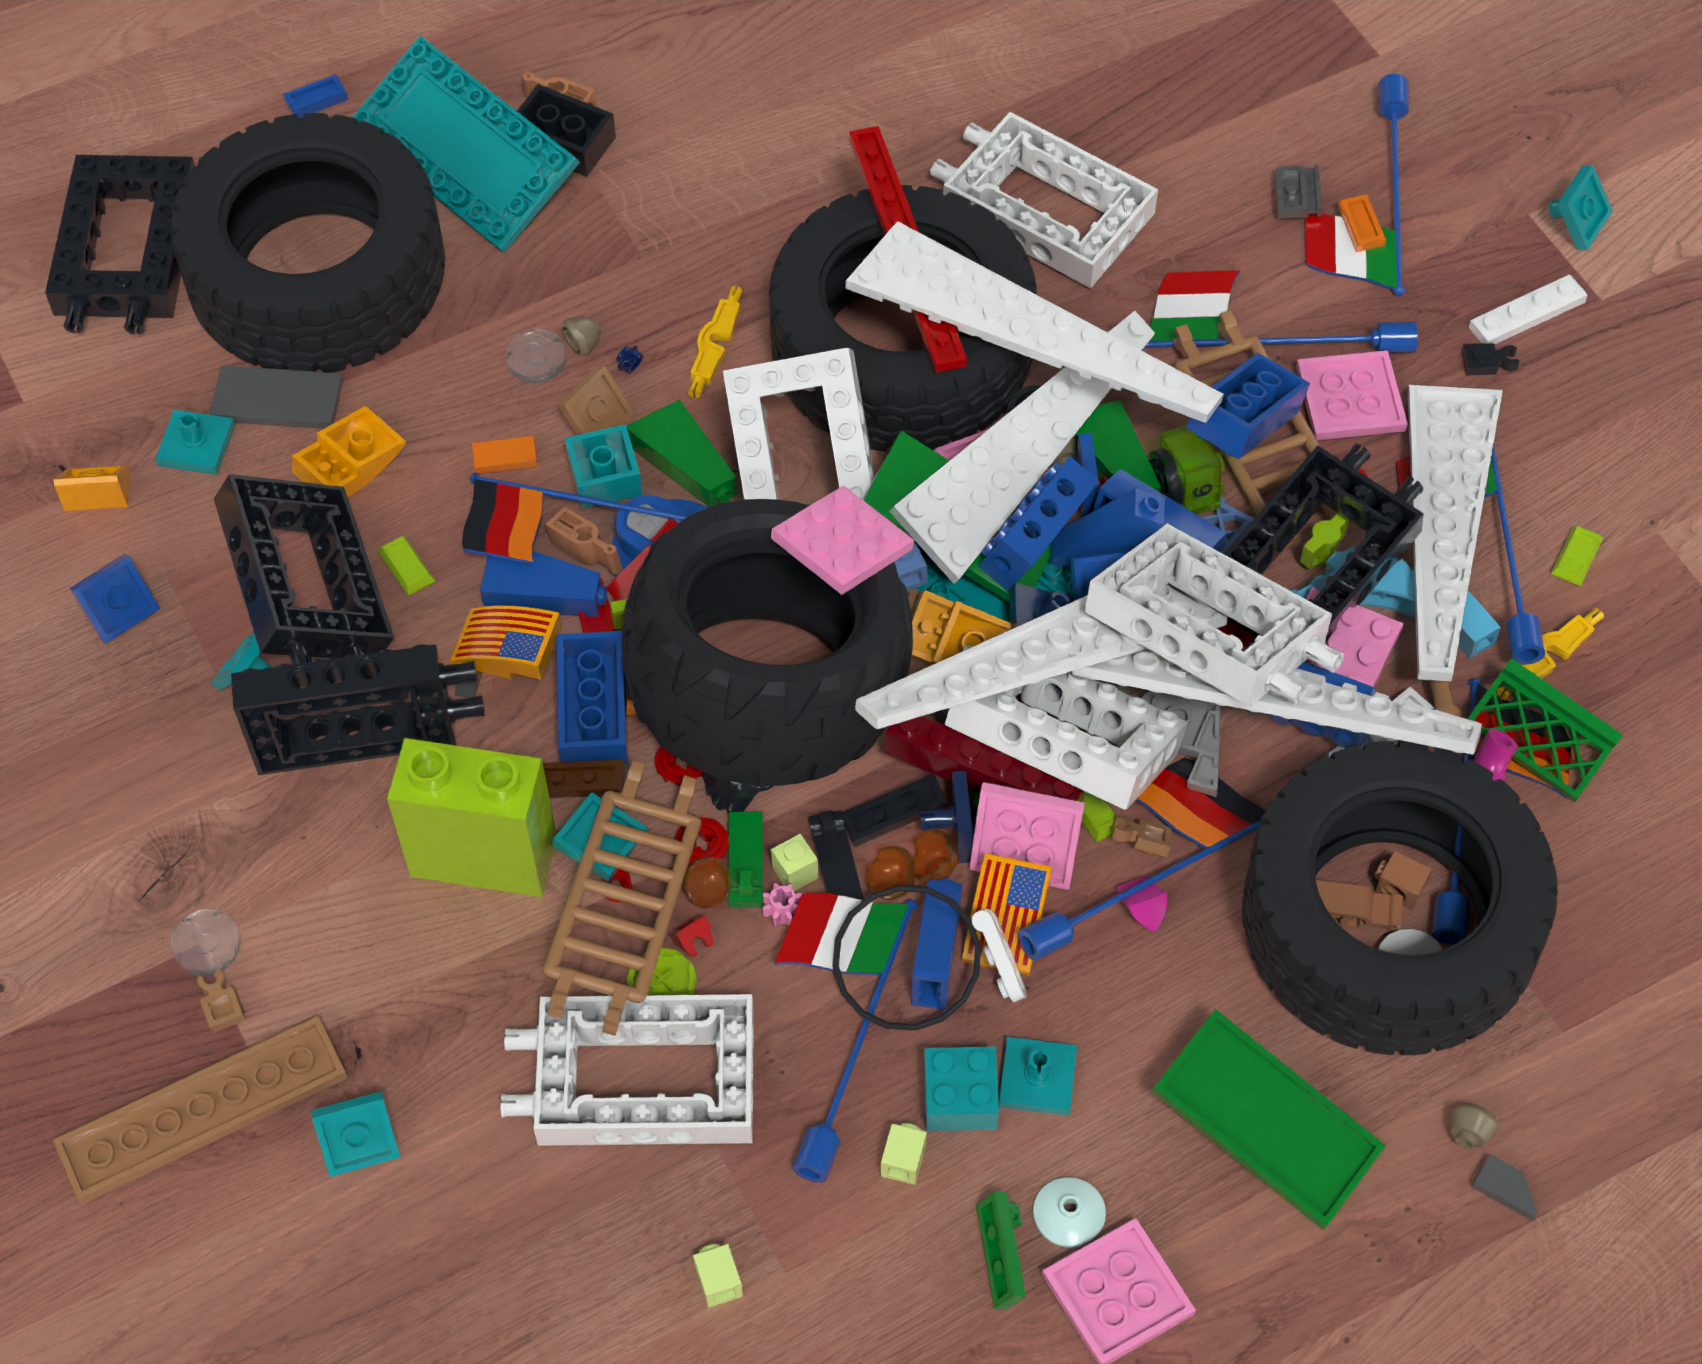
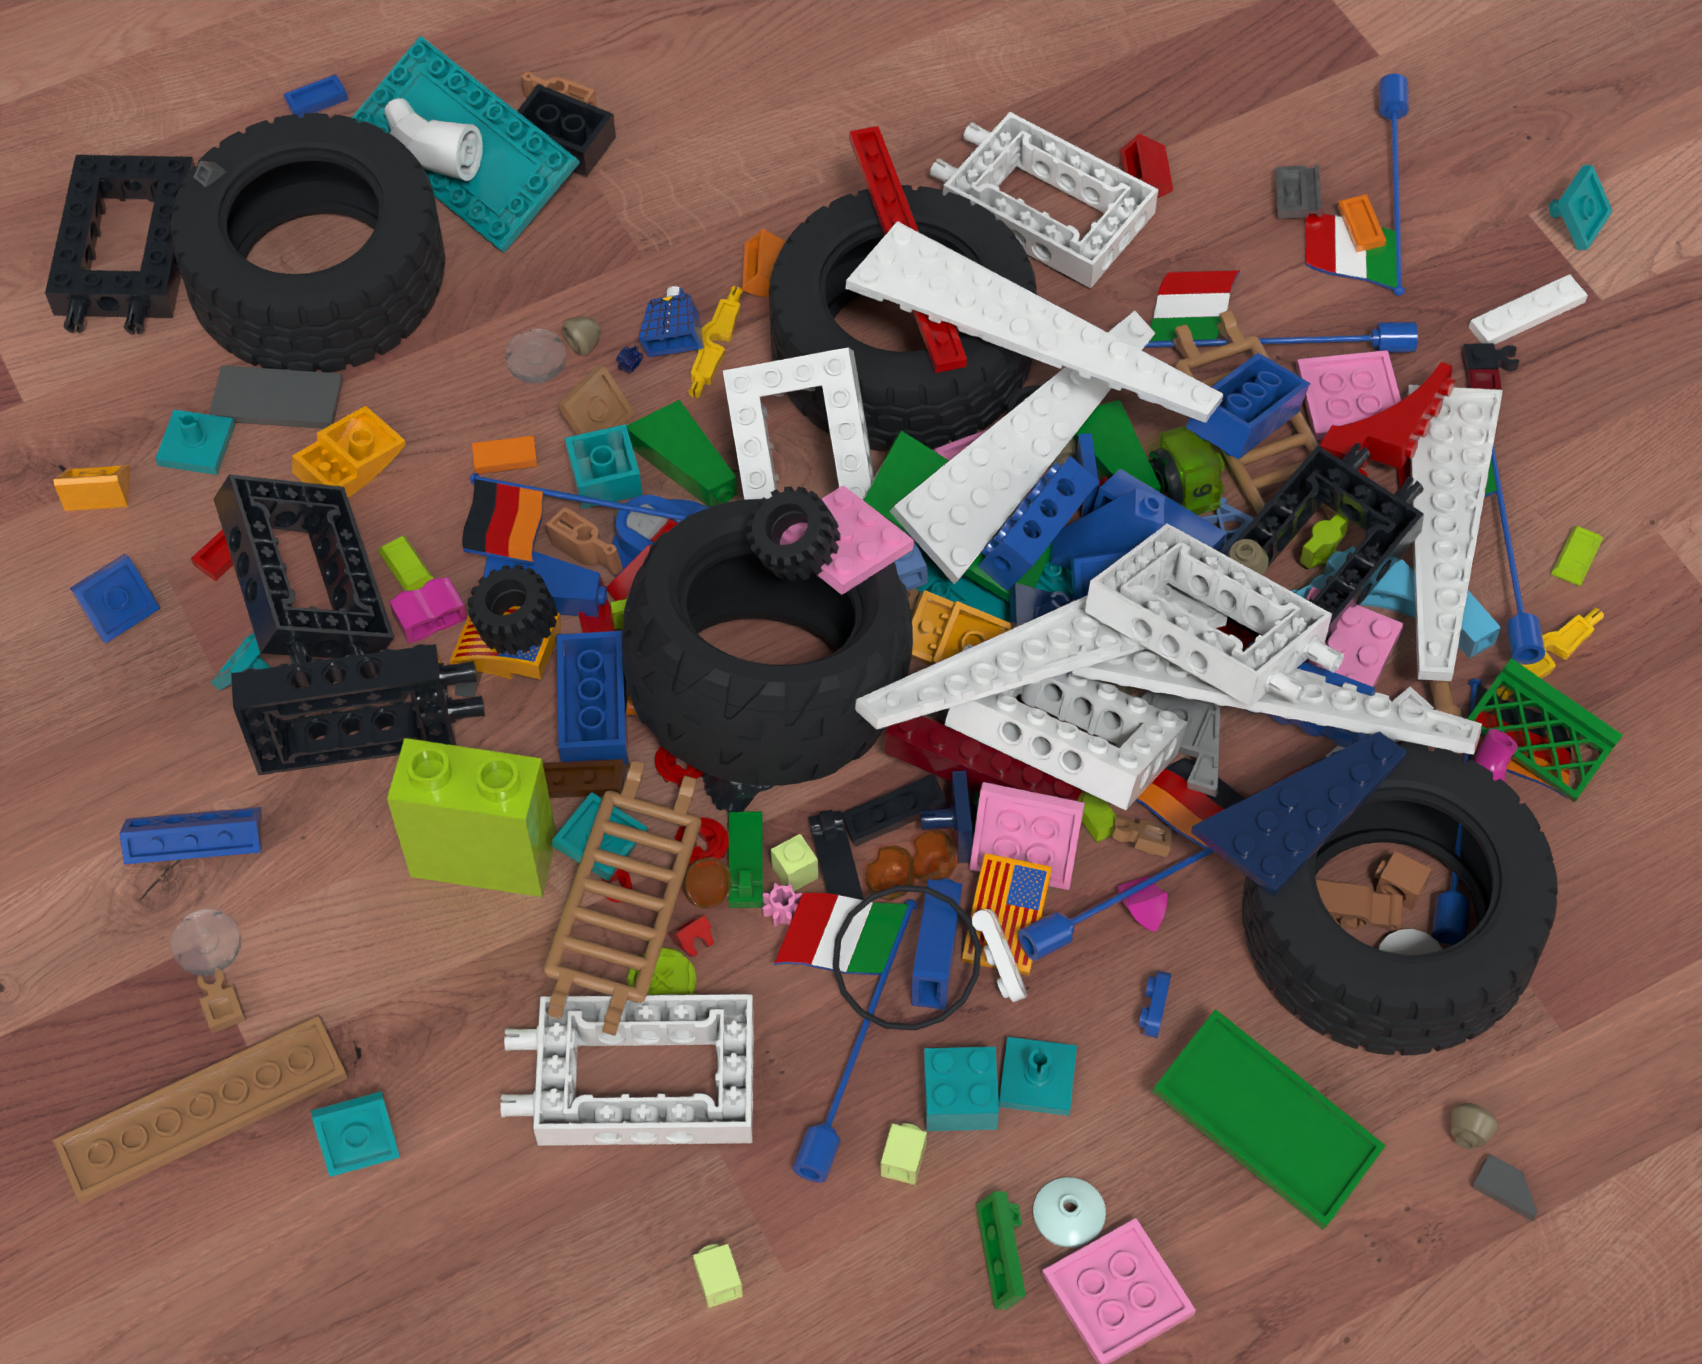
(191, 835): none -> blue fence
(208, 172): none -> dark grey piece
(214, 557): none -> red tile
(428, 609): none -> dark pink brick
(438, 145): none -> white piece
(498, 594): none -> black tyre
(671, 324): none -> blue torso
(759, 262): none -> orange brick
(779, 514): none -> black tyre
(1148, 162): none -> red brick
(1157, 990): none -> blue plate
(1249, 554): none -> dark tan cone
(1290, 821): none -> dark blue wing
(1395, 432): none -> red arch
(1484, 379): none -> dark red tile

